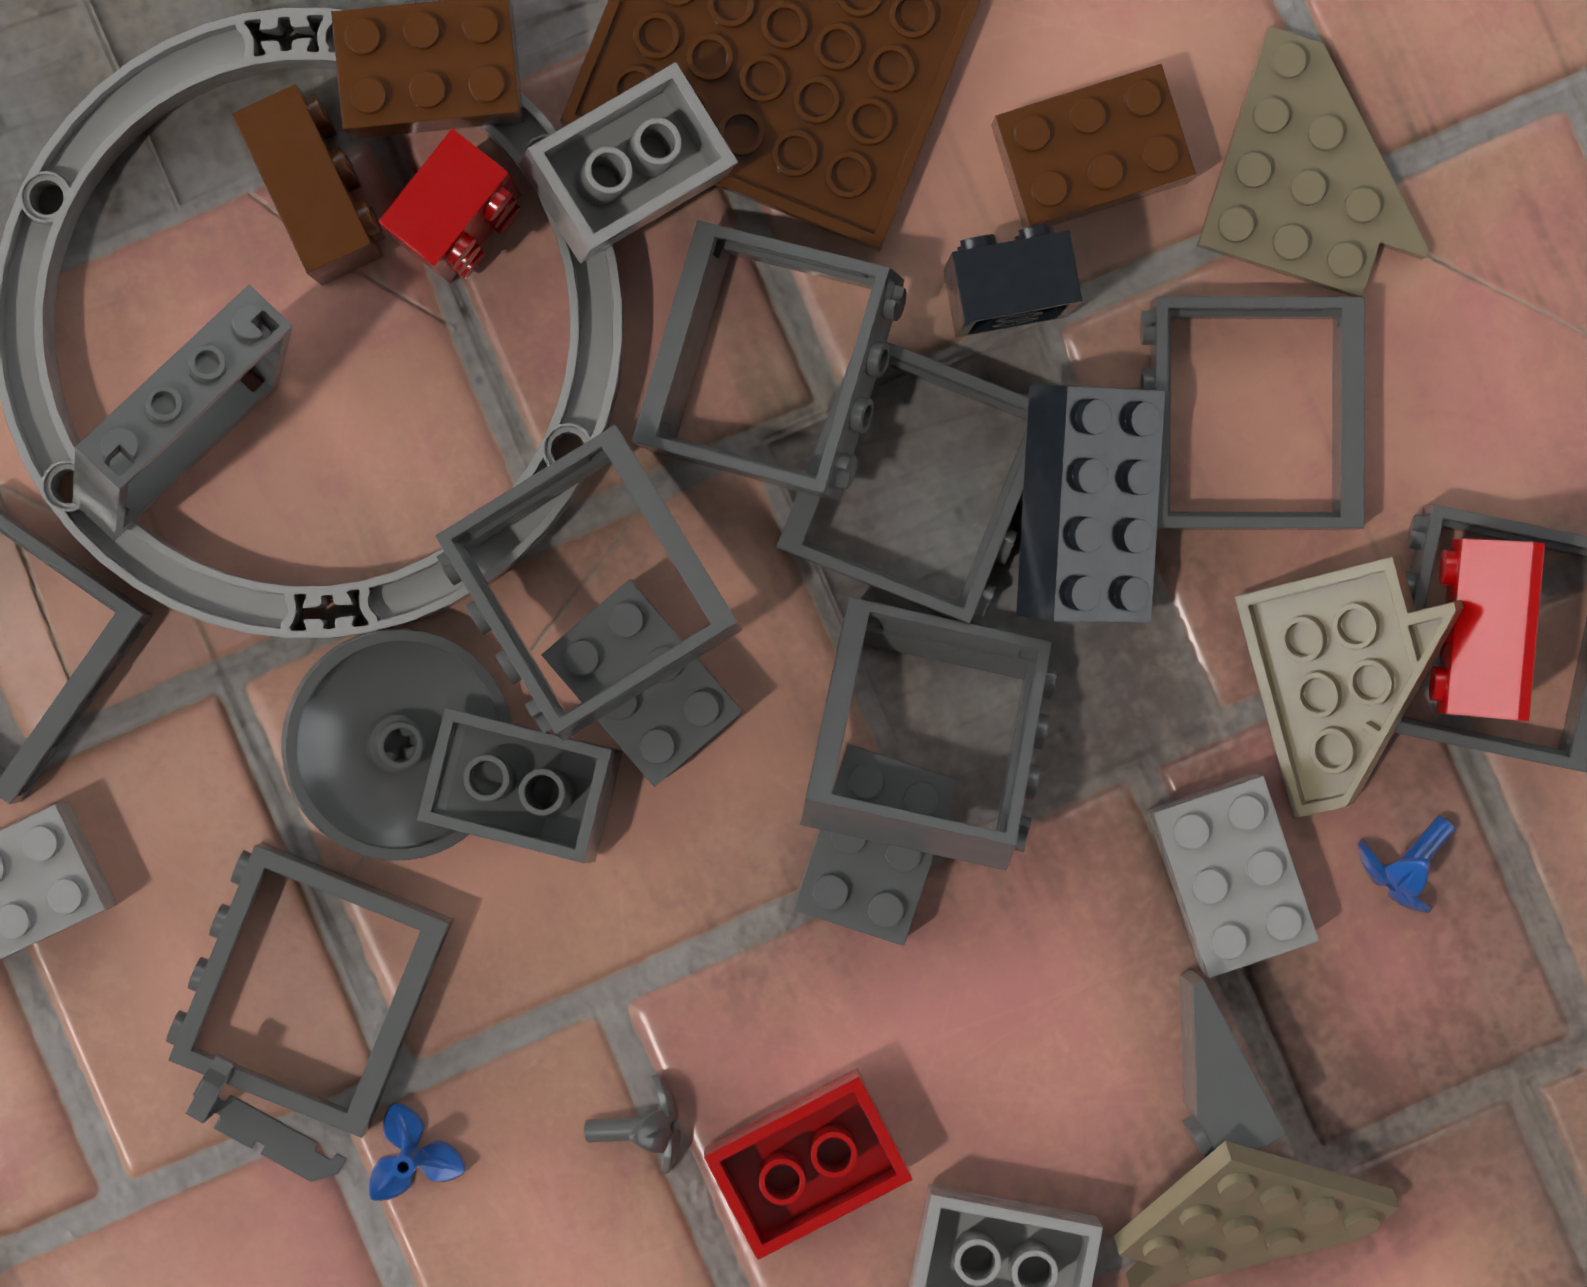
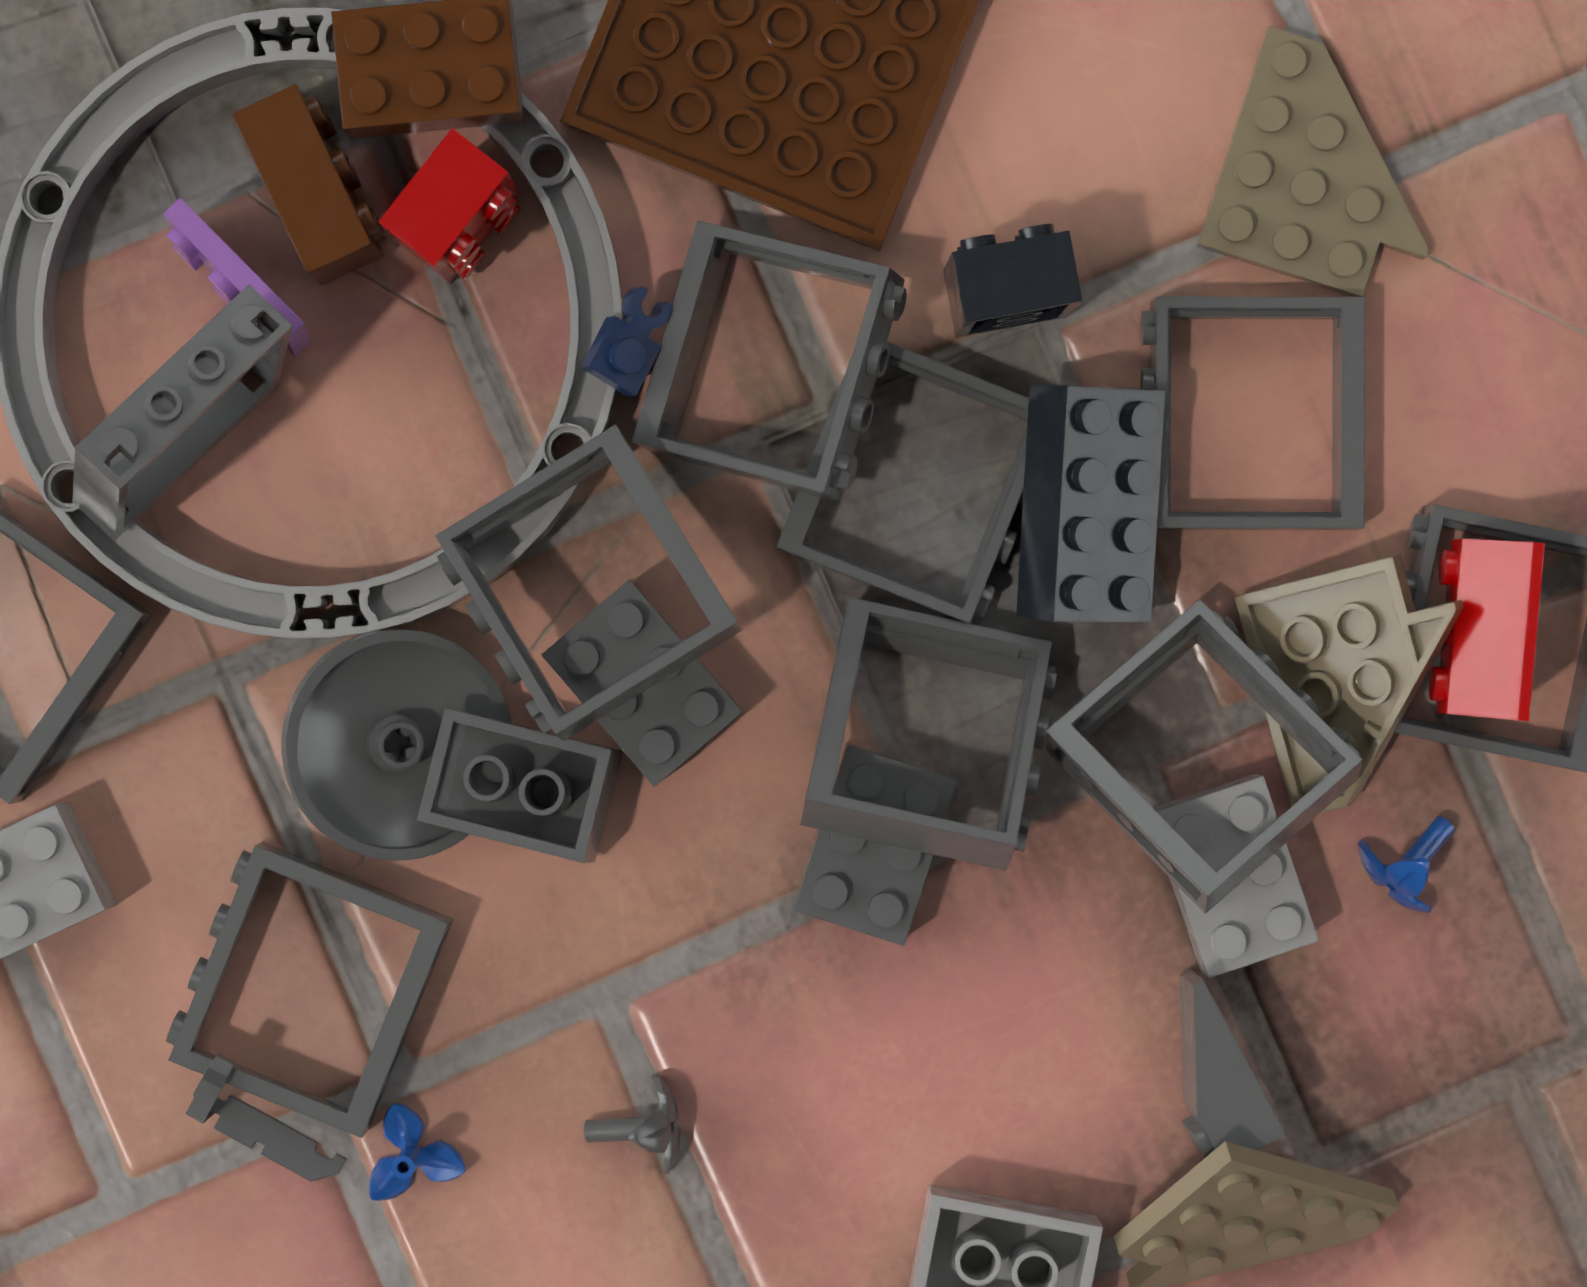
(229, 274): none -> medium lavender plate
(623, 348): none -> dark blue plate
(627, 162): light grey brick -> none
(807, 1164): red brick -> none
(1093, 148): reddish brown brick -> none
(1260, 679): none -> dark grey window

